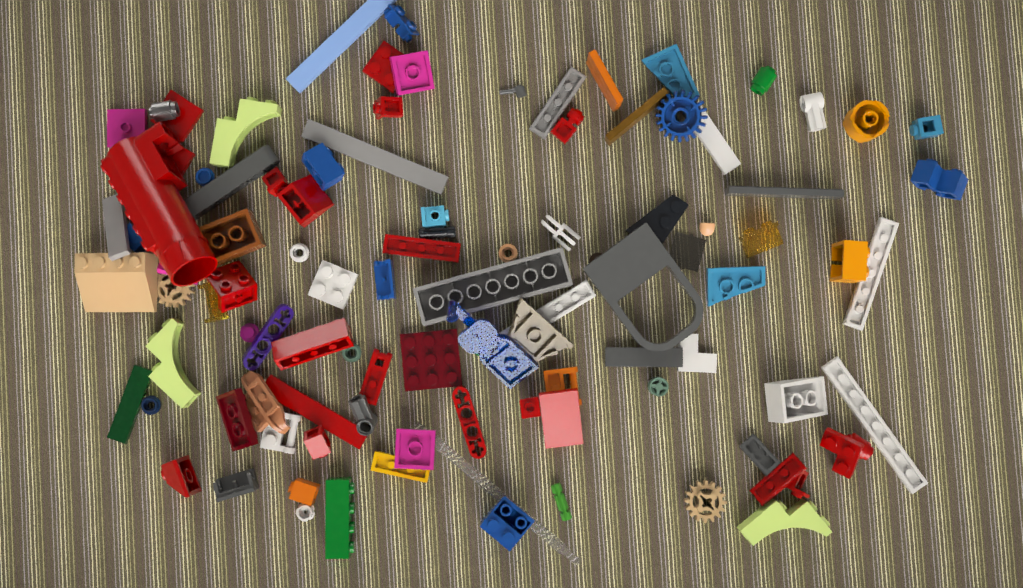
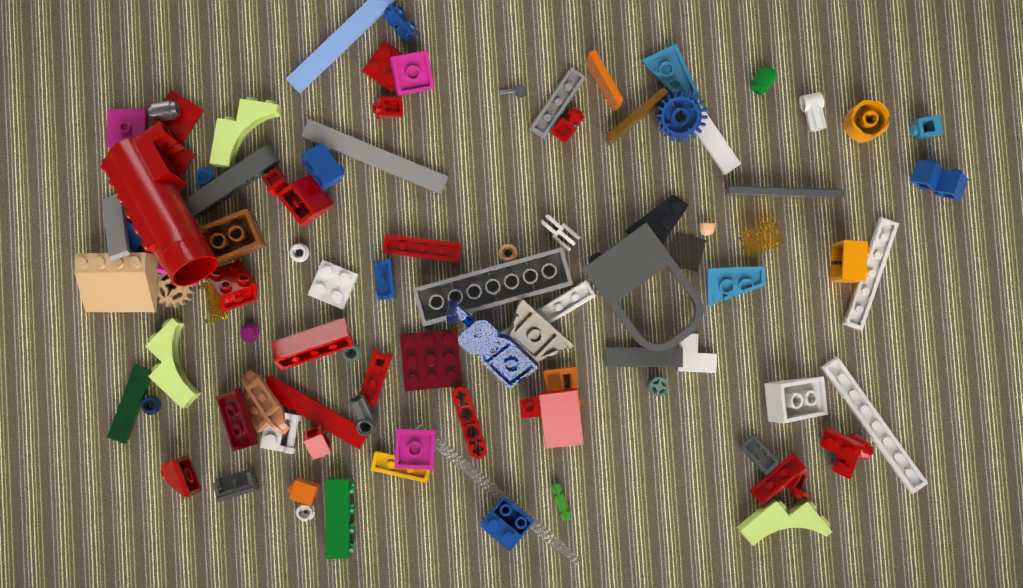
(265, 335): dark purple beam -> none
(428, 221): medium azure brick -> none
(437, 232): black axle -> none
(710, 495): tan gear -> none

